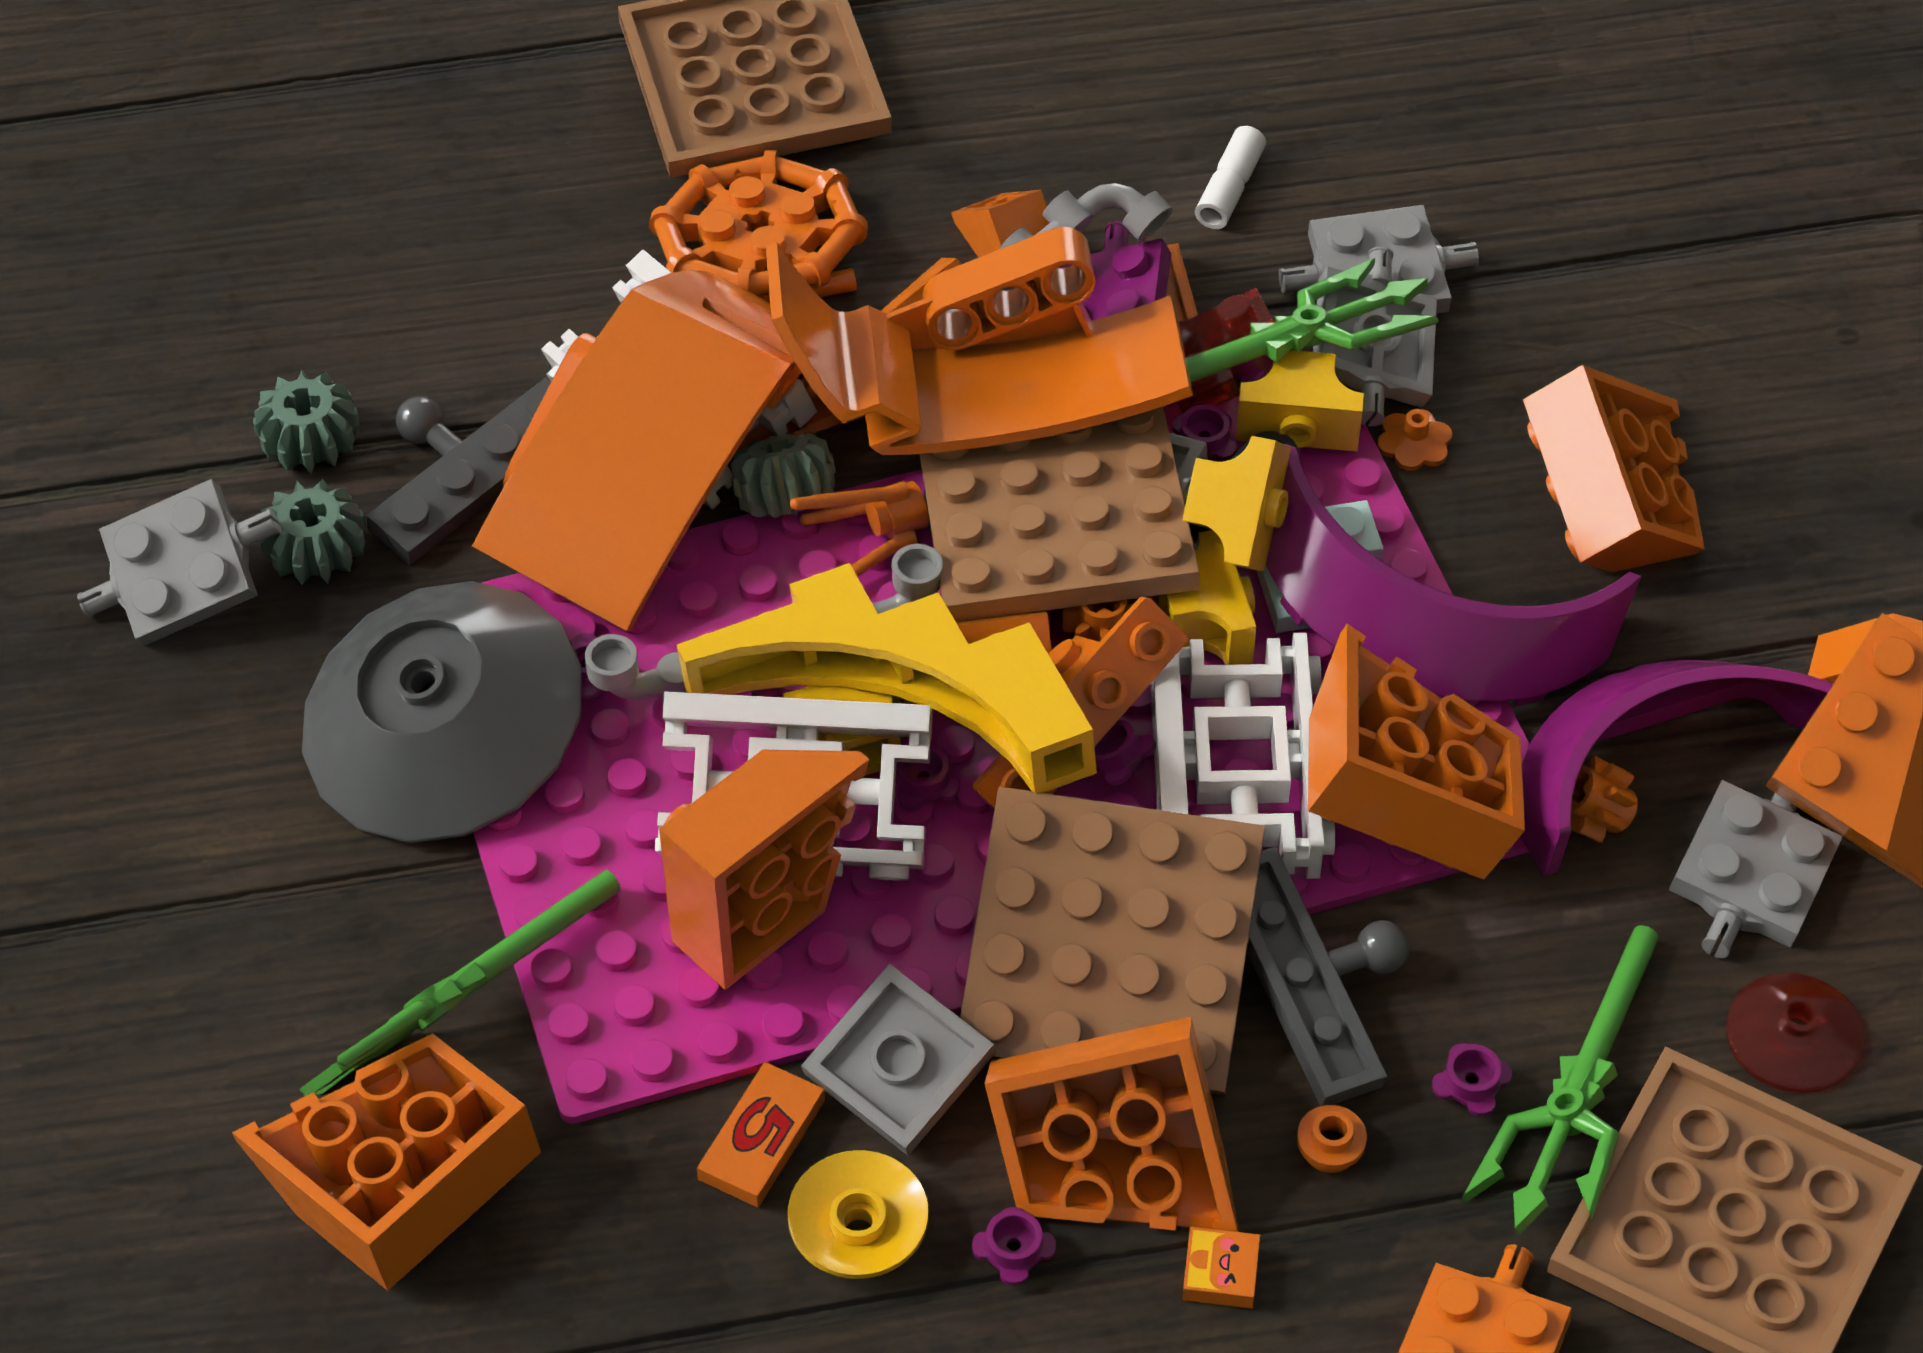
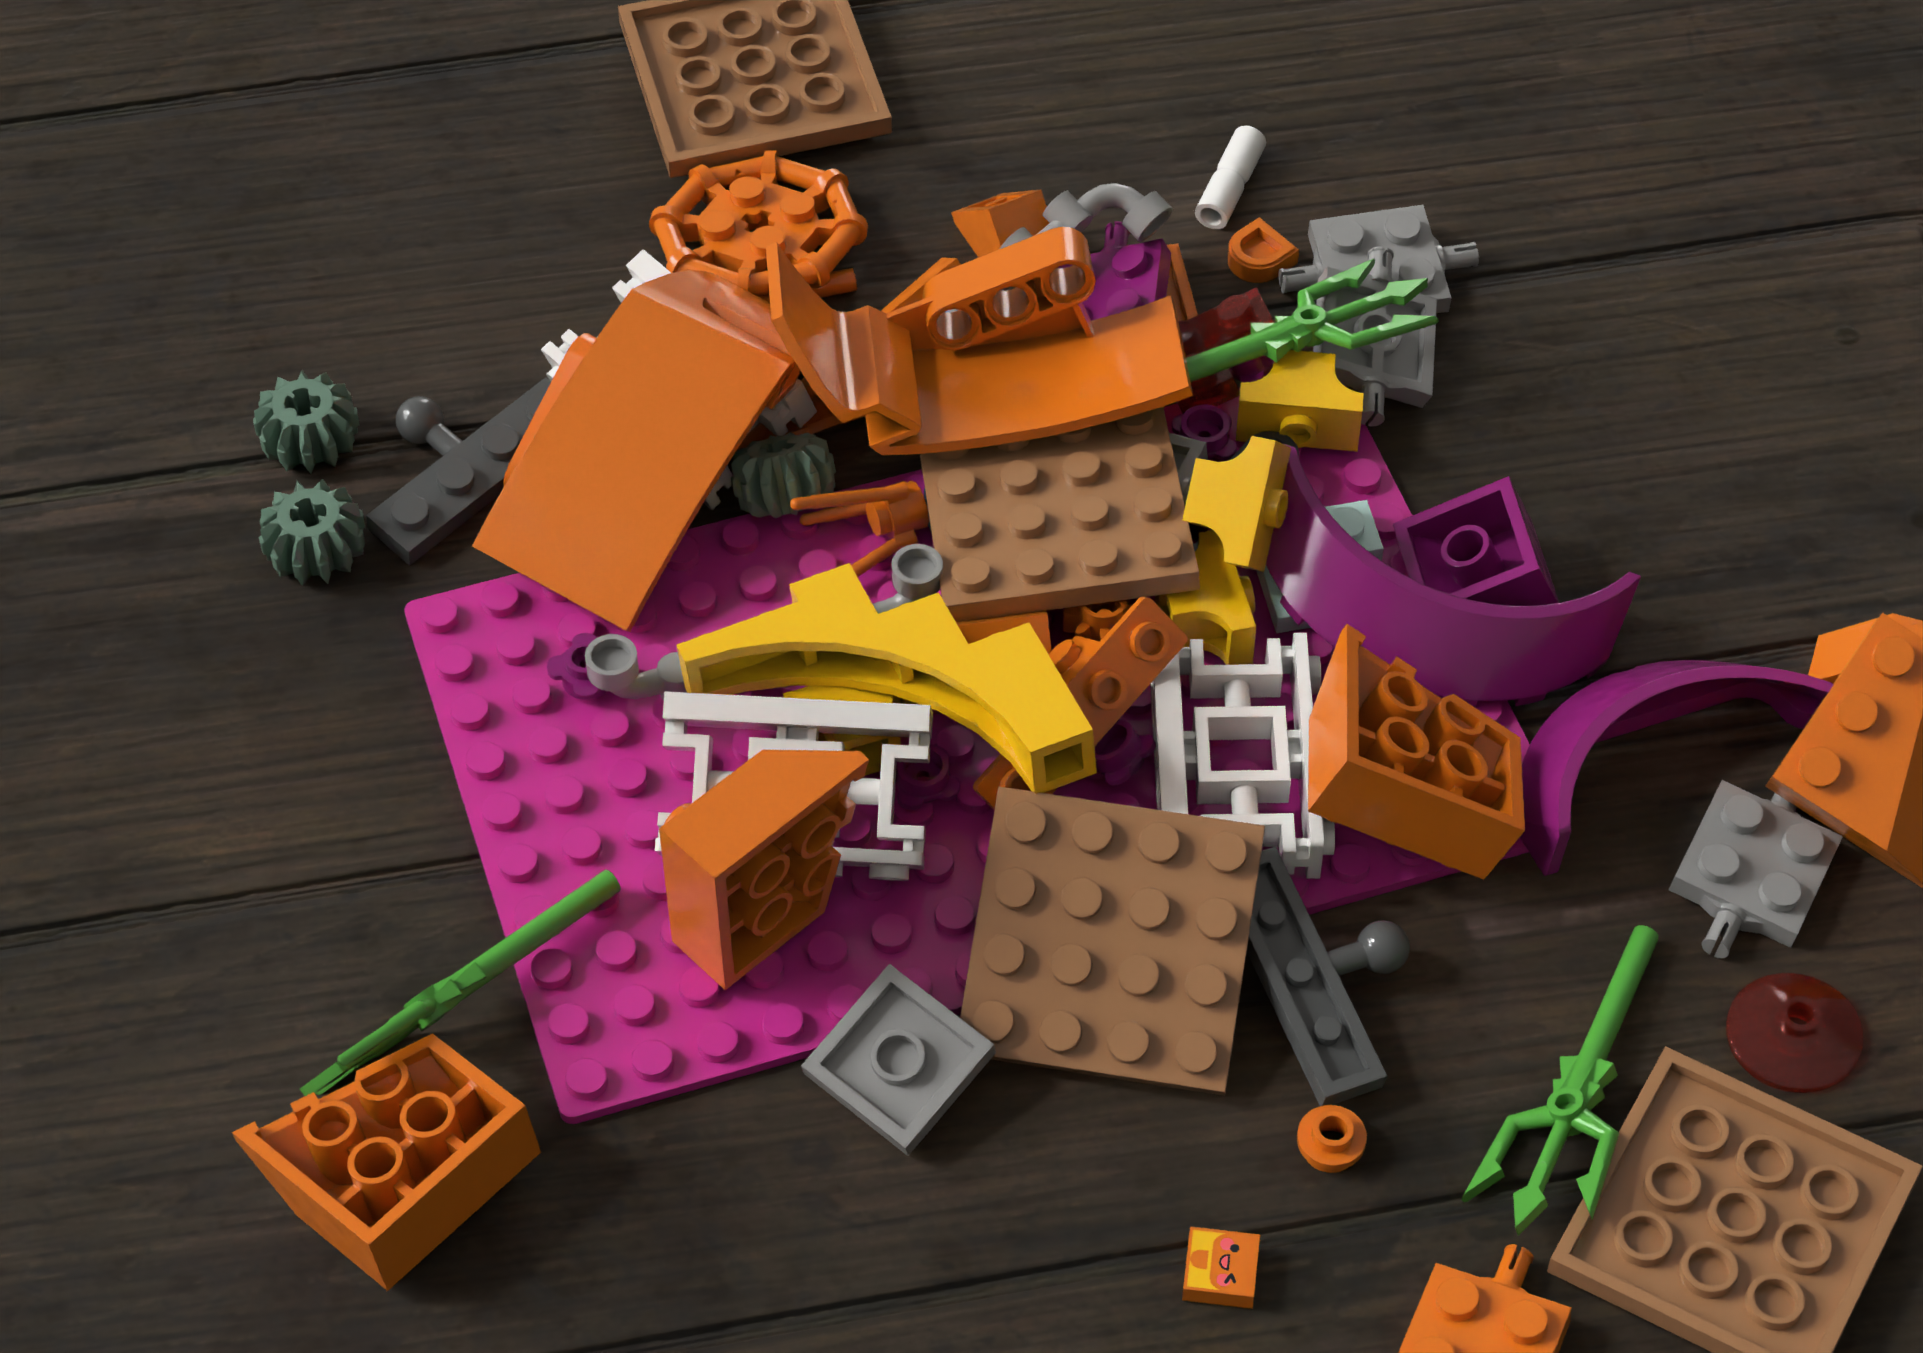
(178, 562): light grey plate -> none
(468, 744): dark grey dish -> none
(761, 1134): orange tile -> none
(858, 1188): yellow dish -> none
(1014, 1226): magenta plate -> none
(1114, 1130): orange wedge -> none
(1260, 252): none -> orange tile
(1414, 439): orange plant -> none
(1476, 1062): magenta plate -> none
(1478, 548): none -> magenta slope
(1602, 800): orange gear -> none
(1615, 470): orange wedge -> none

